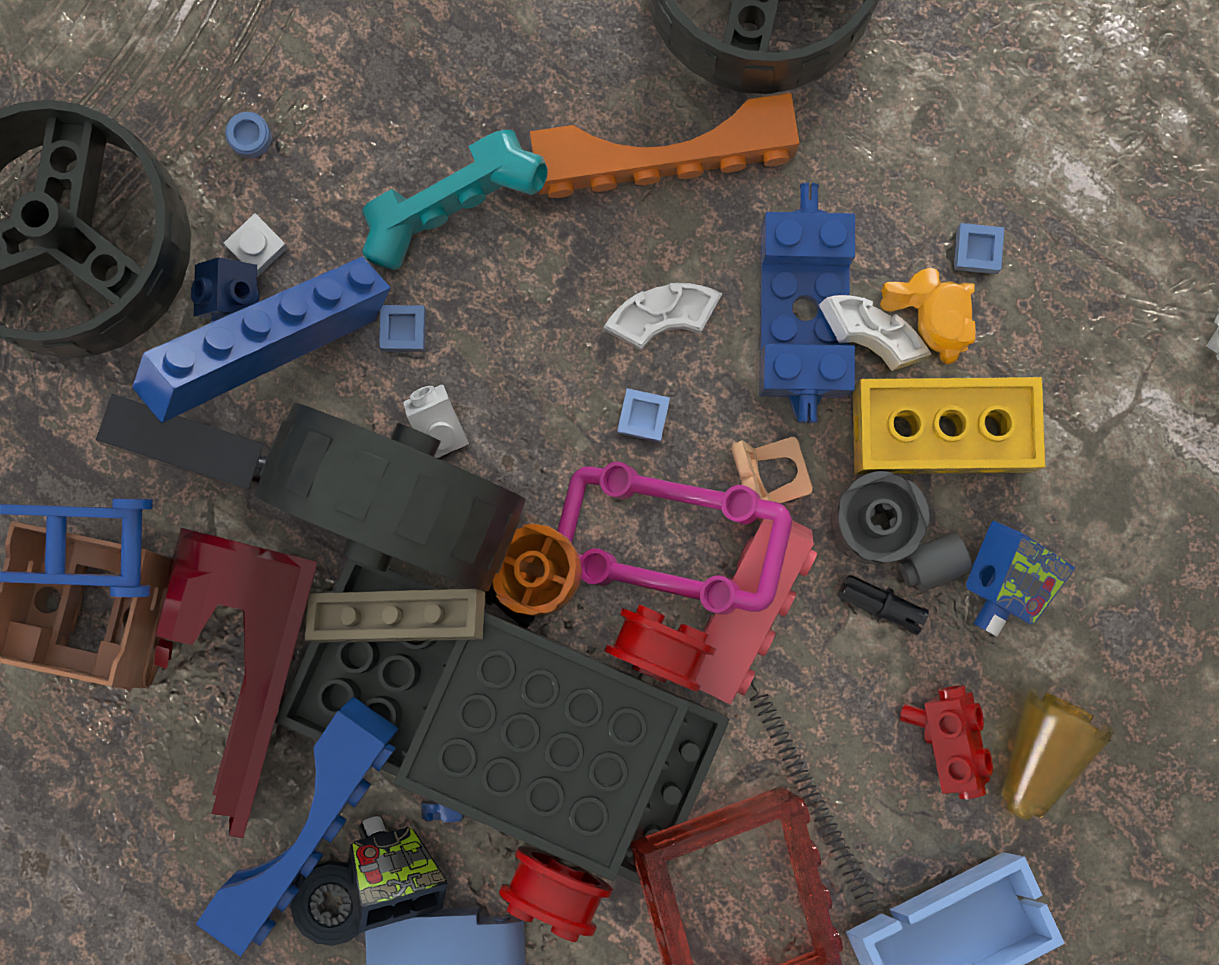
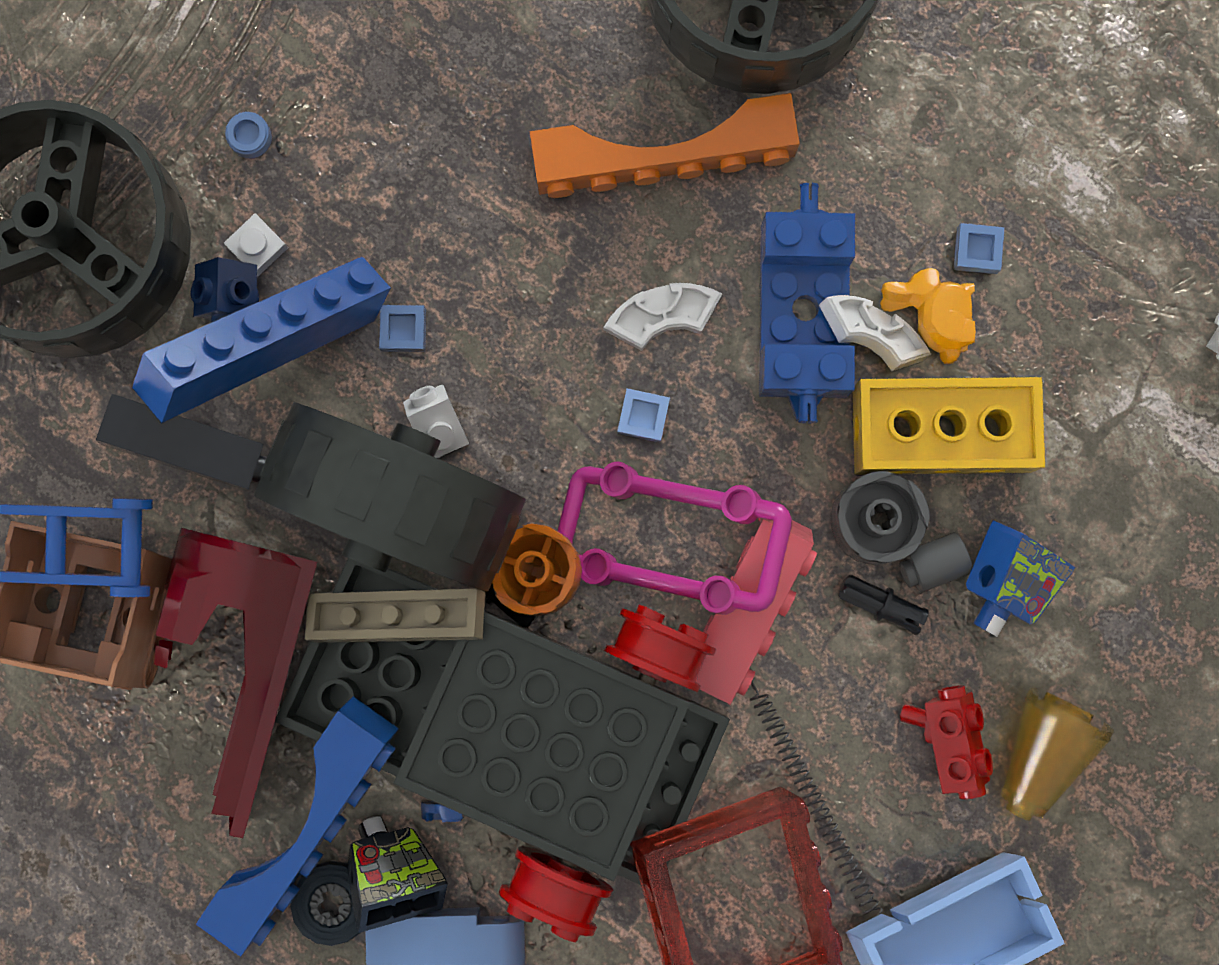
(496, 164): teal plate -> none
(747, 465): light nougat piece -> none

